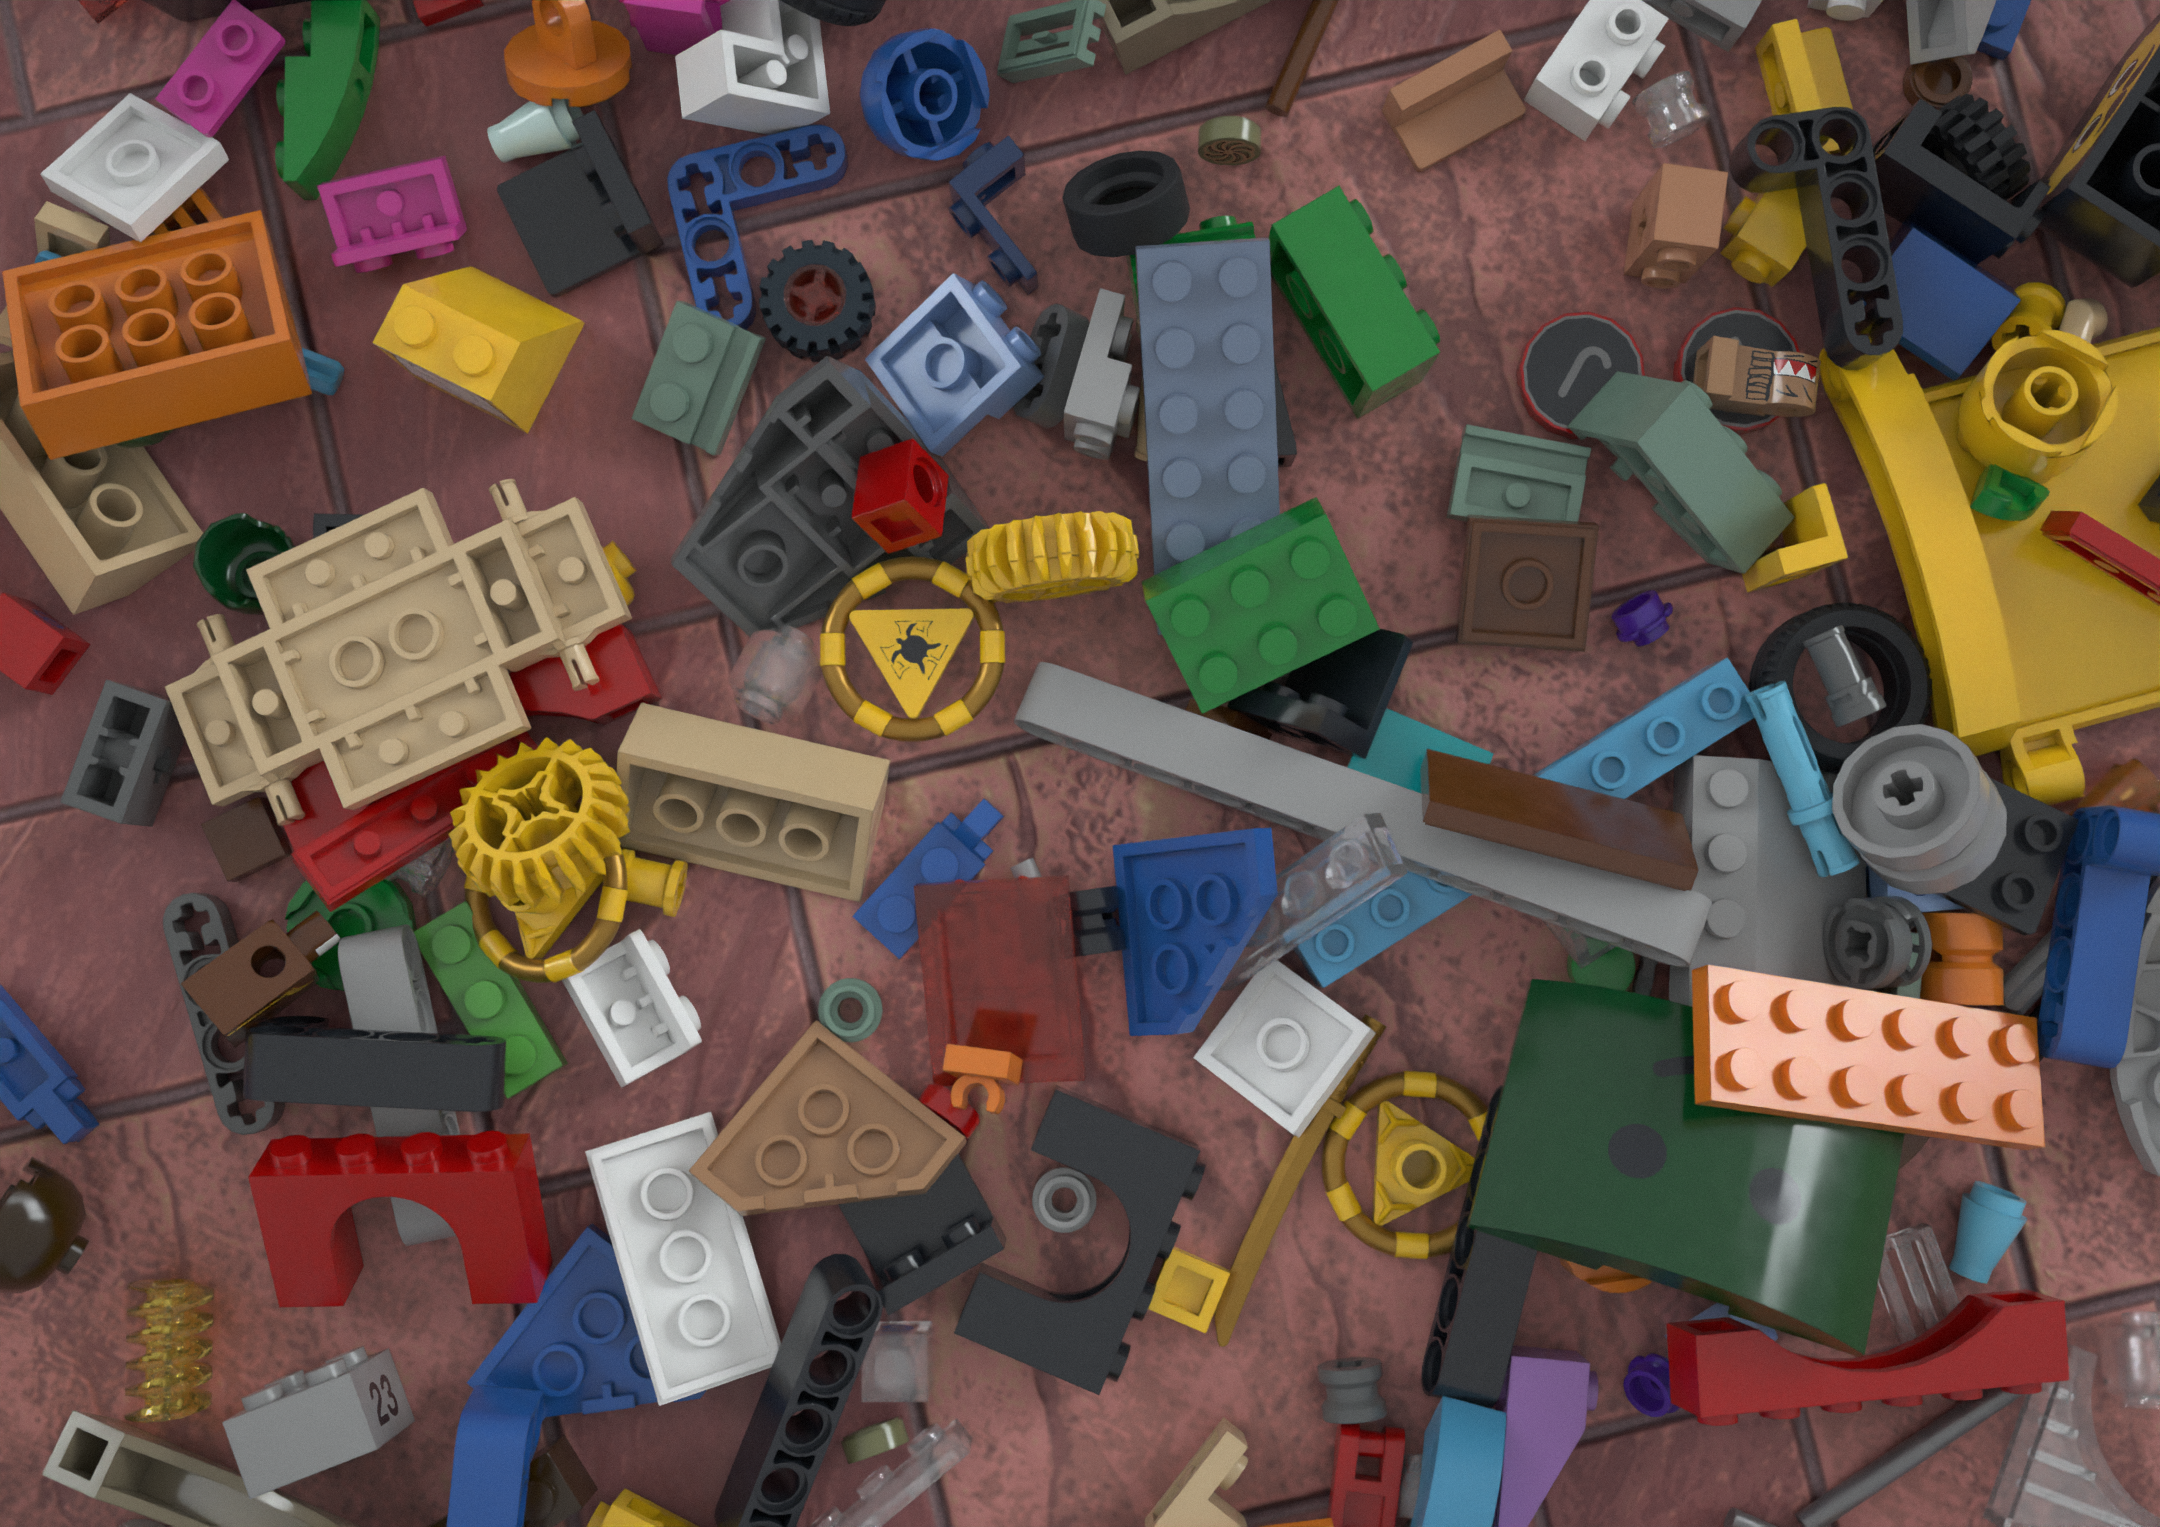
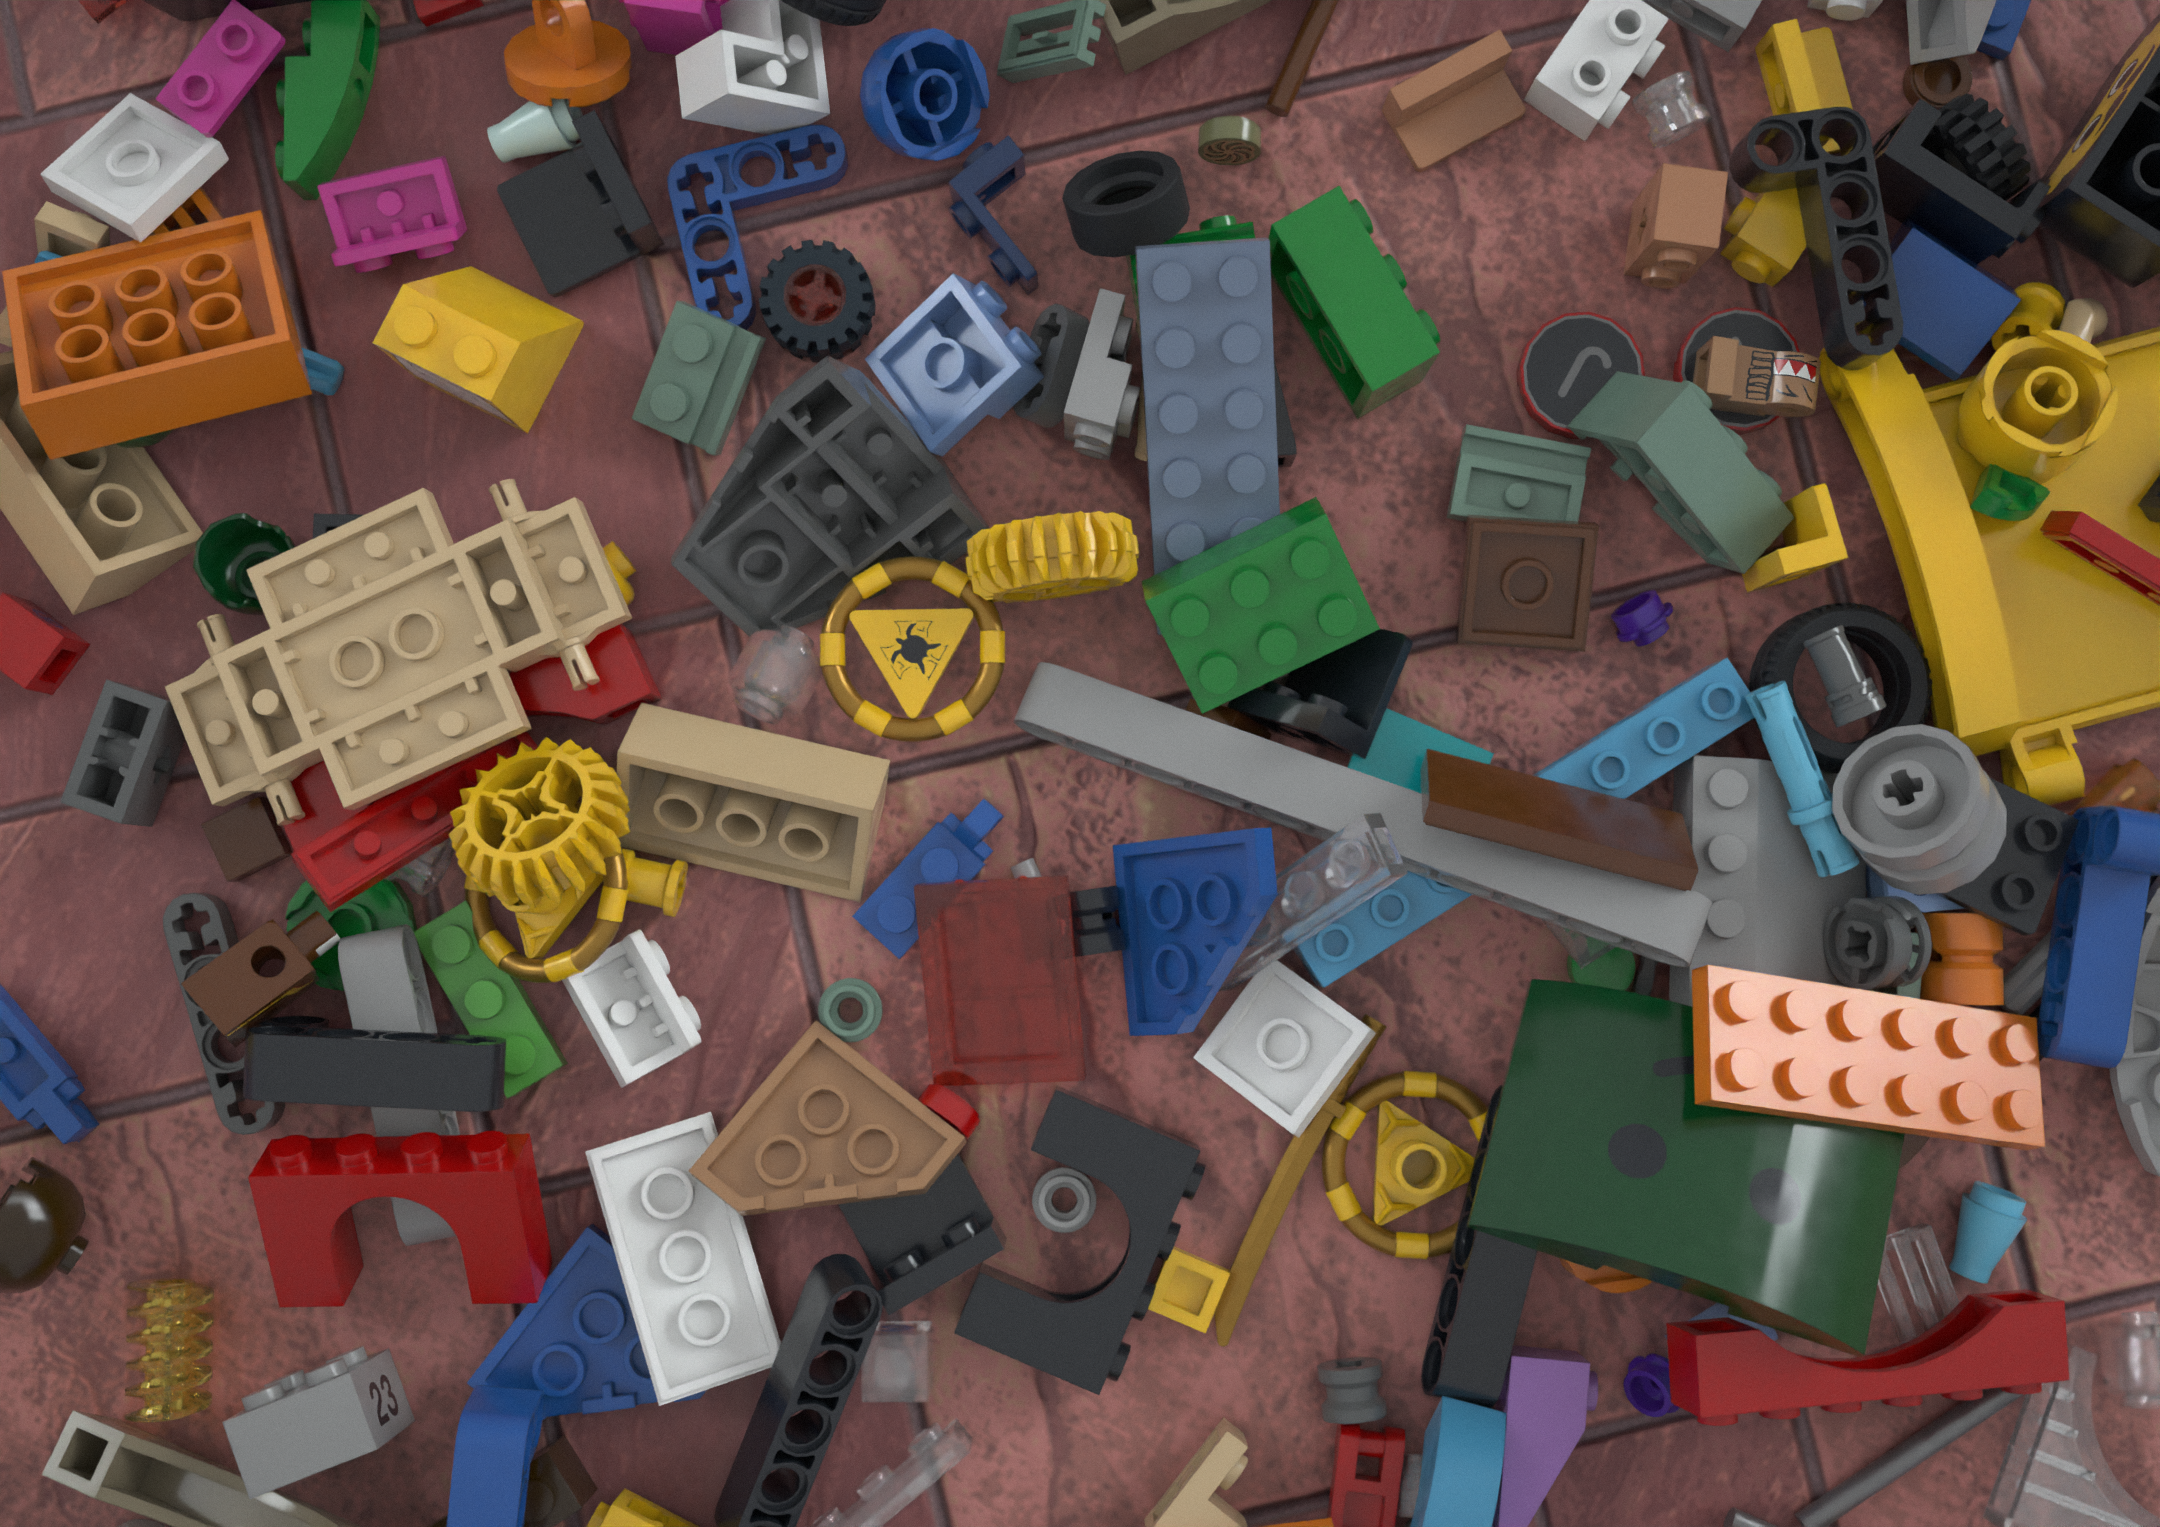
(874, 1439): olive tile -> none
(900, 496): red brick -> none
(981, 1068): orange tile -> none

